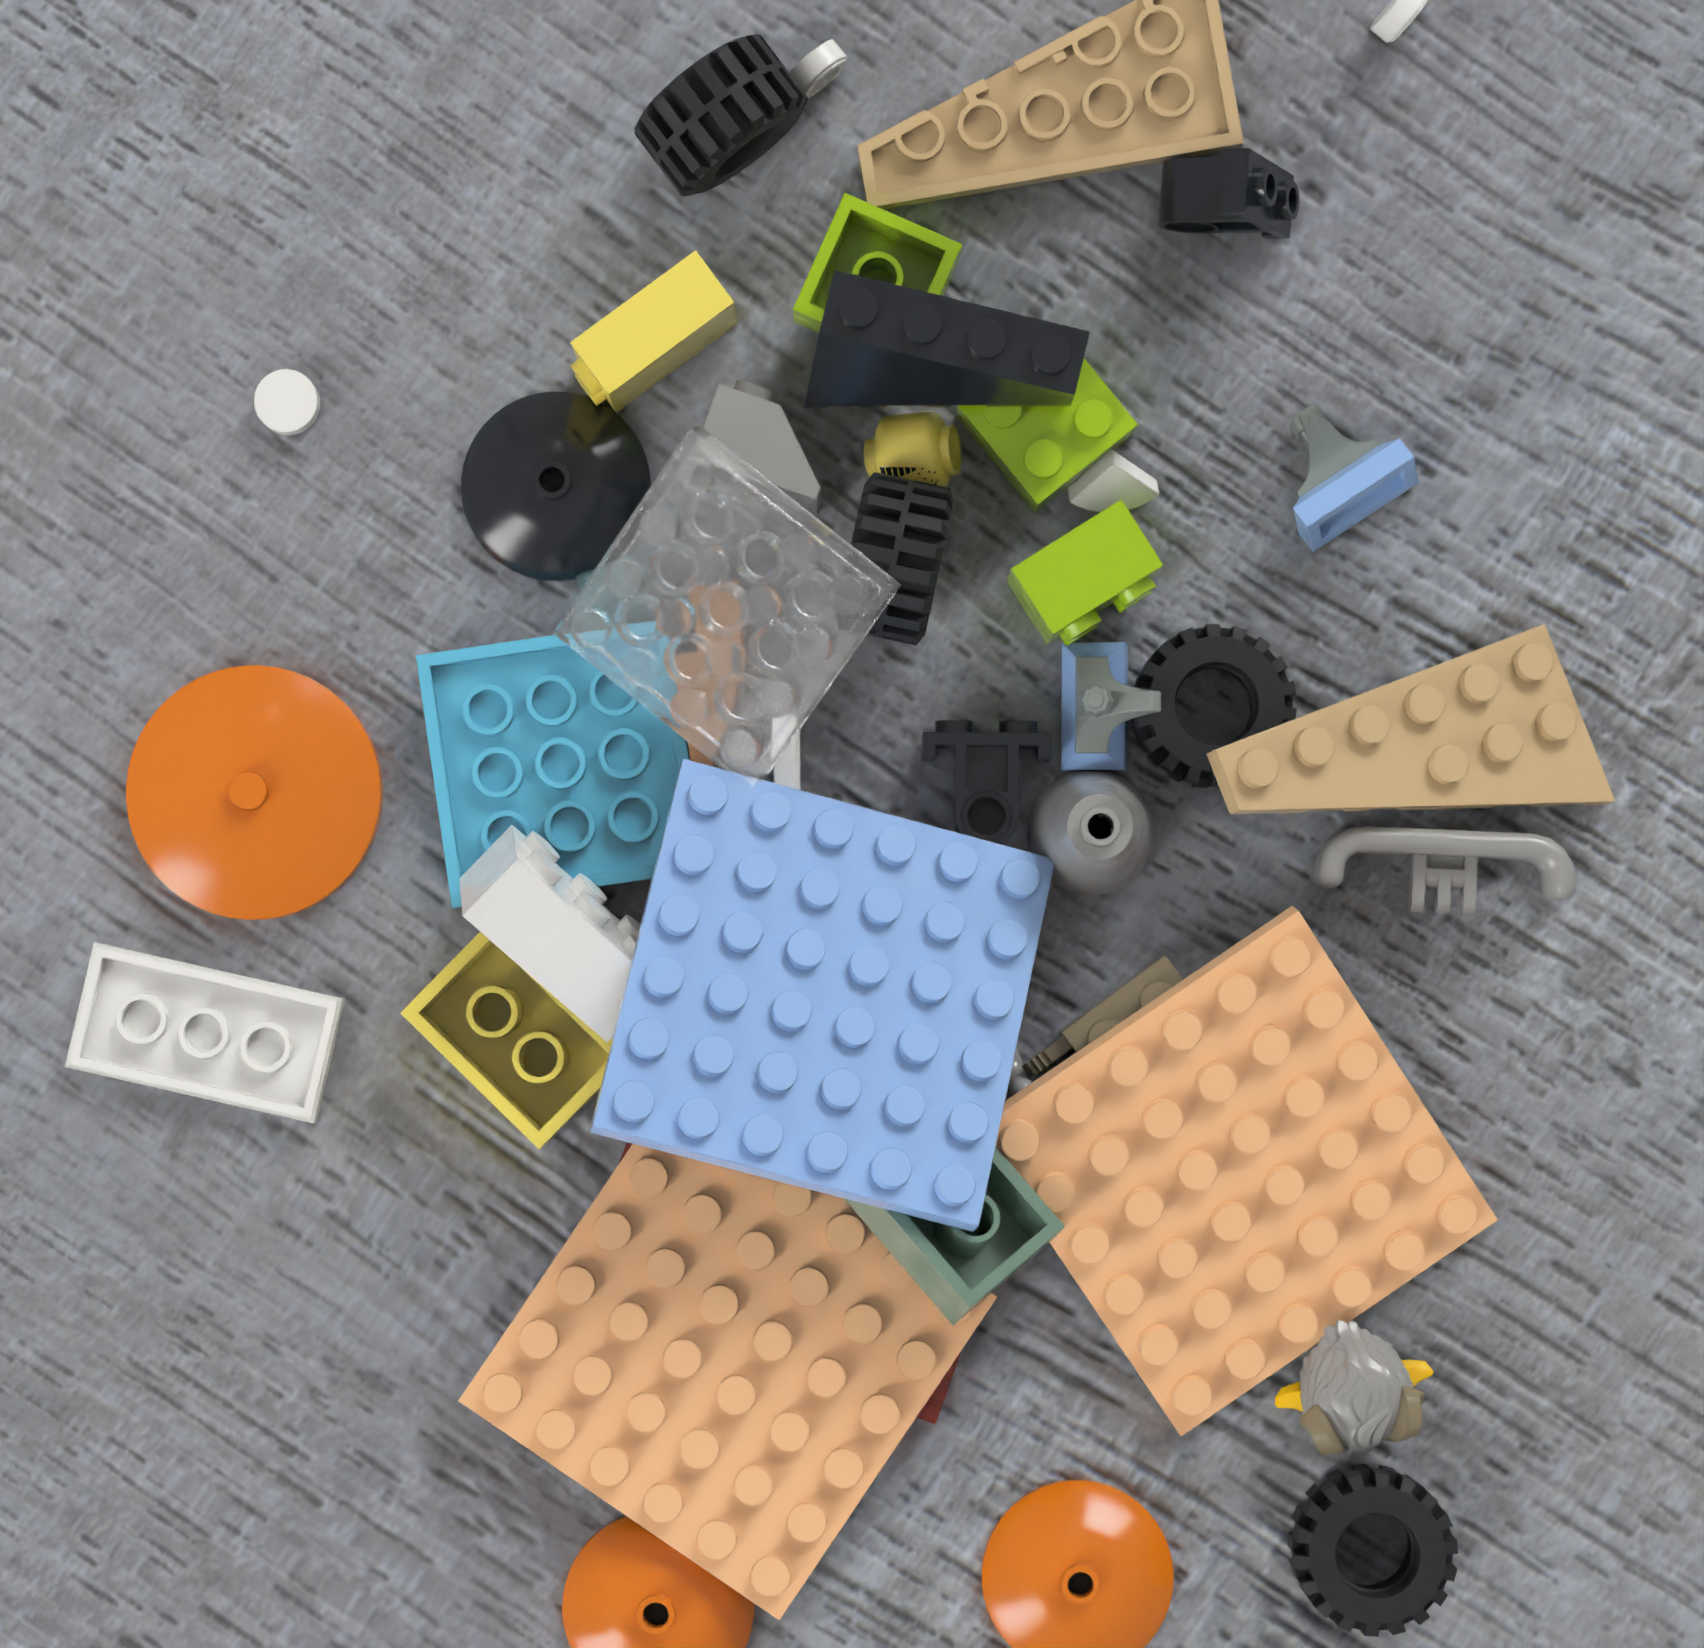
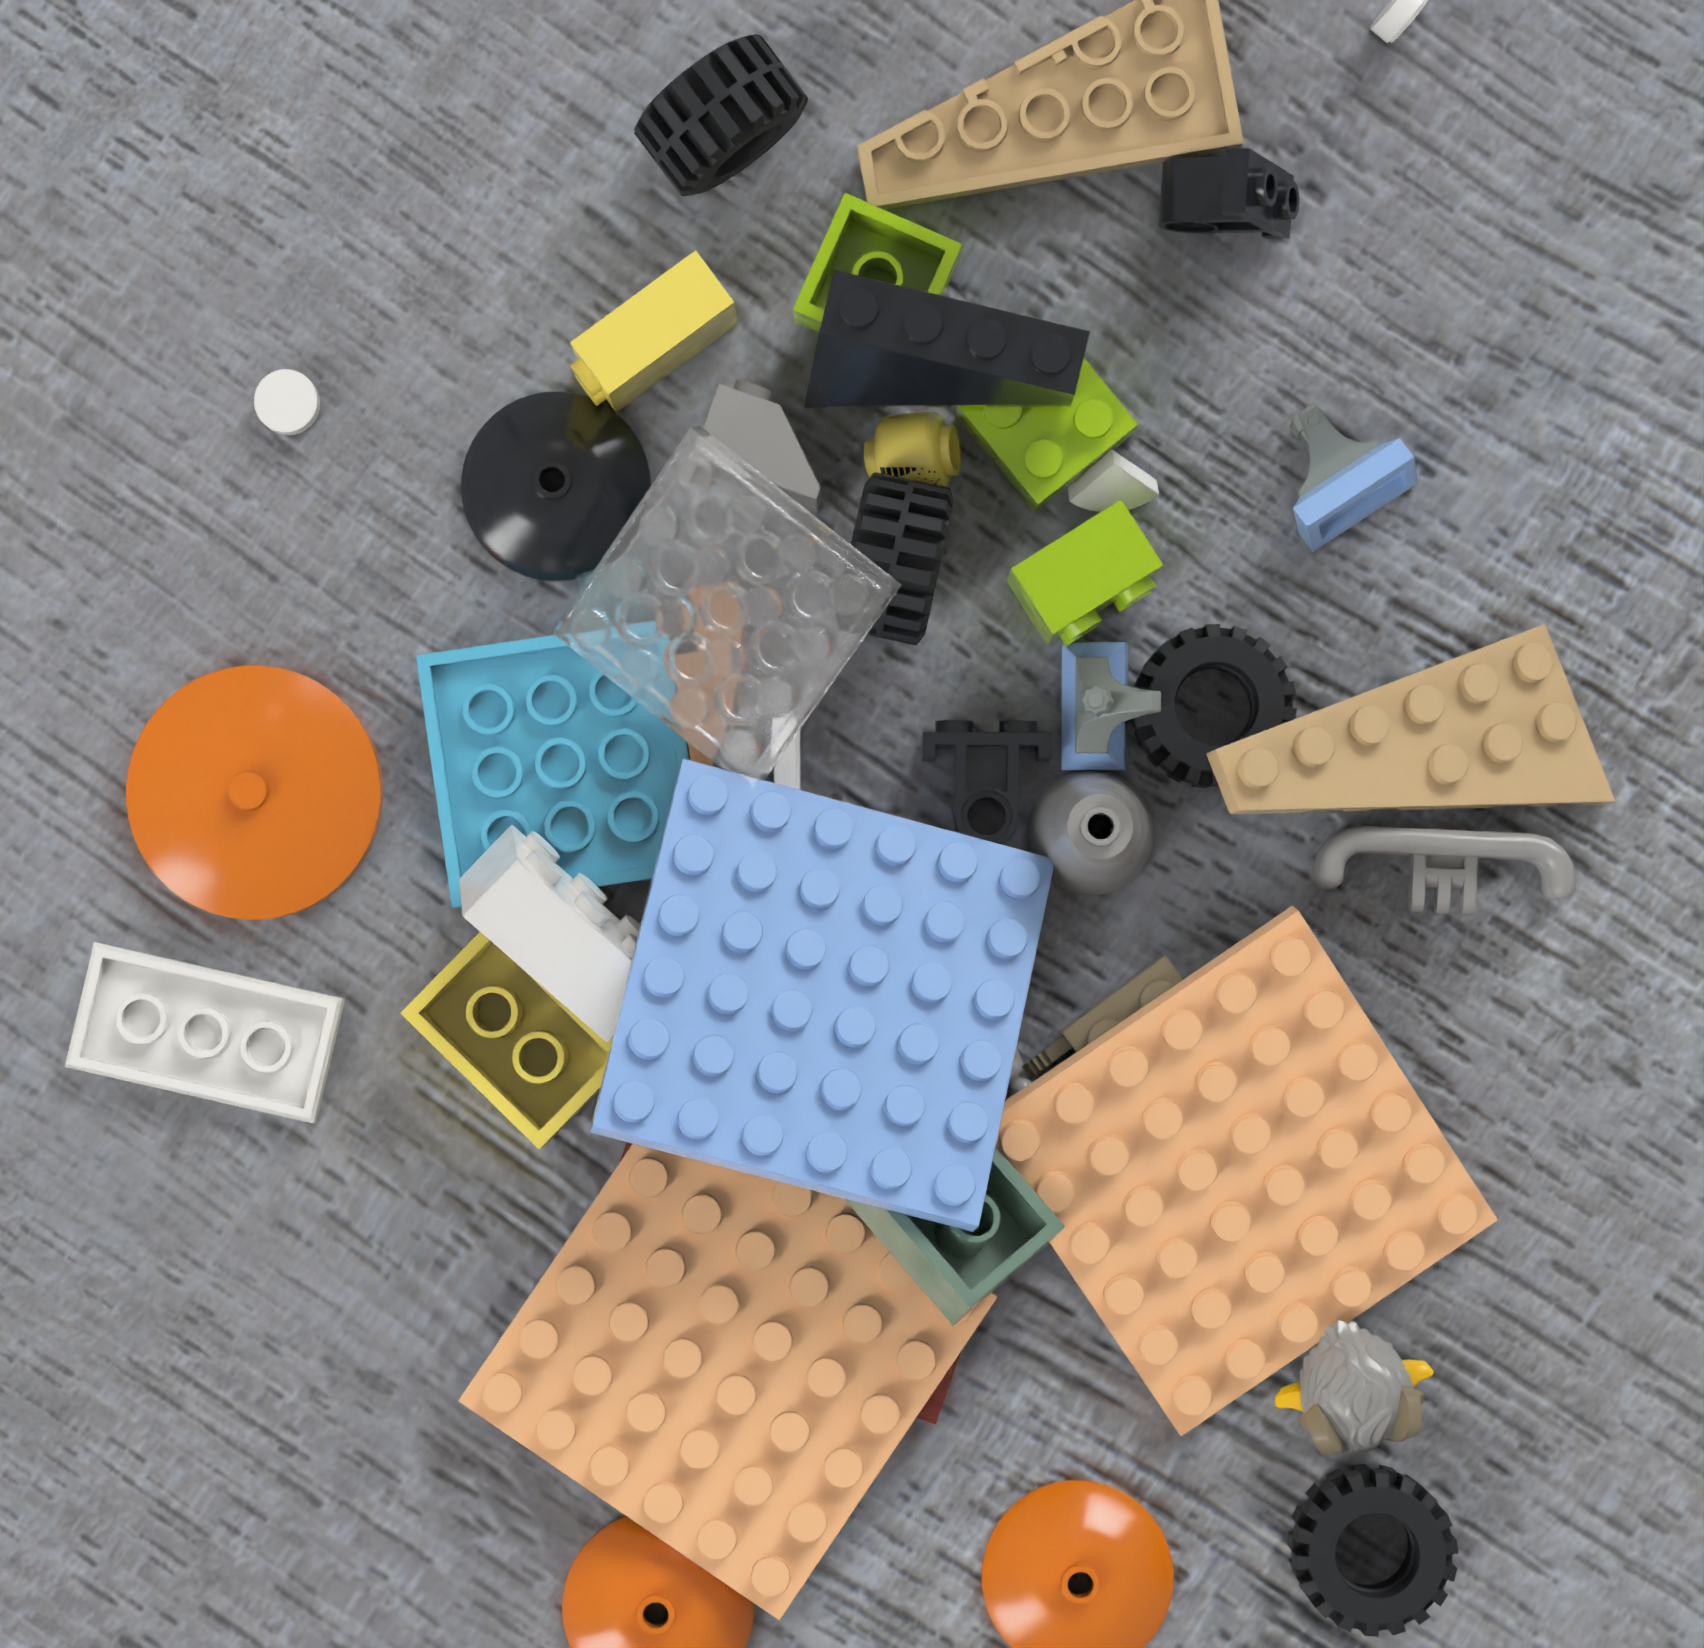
(819, 67): white tile -> none

